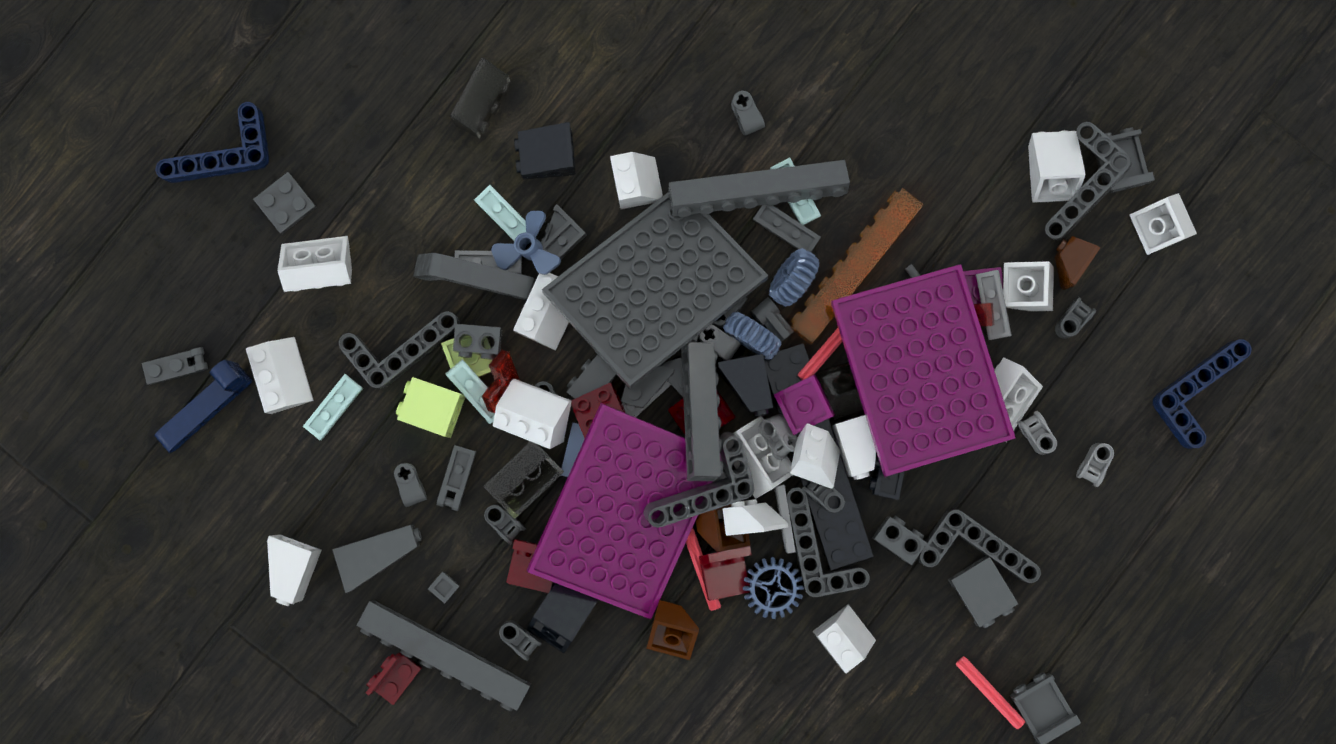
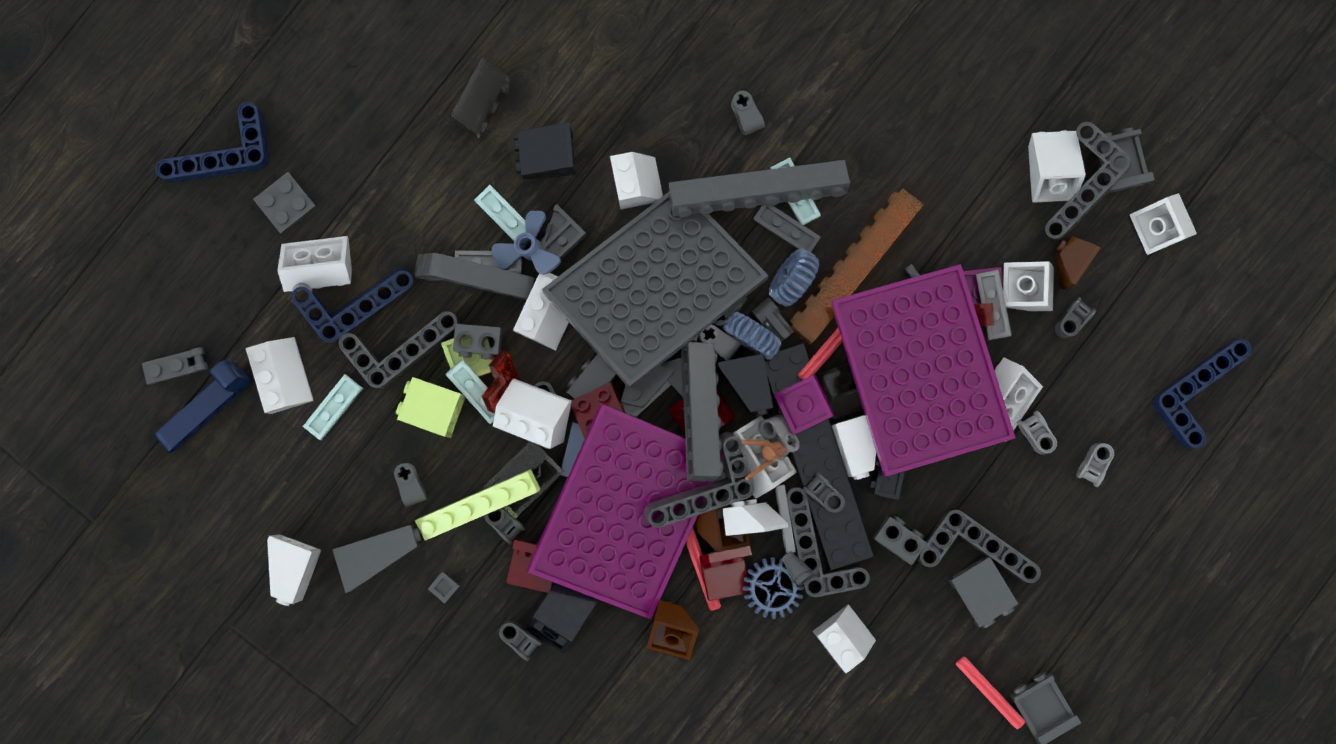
(352, 307): none -> dark blue beam
(395, 677): dark red bracket -> none
(444, 655): dark grey brick -> none
(456, 477): dark grey plate -> none
(478, 504): none -> yellowish green plate
(771, 452): none -> nougat plant
(798, 570): none -> dark grey cone
(815, 456): white slope -> none

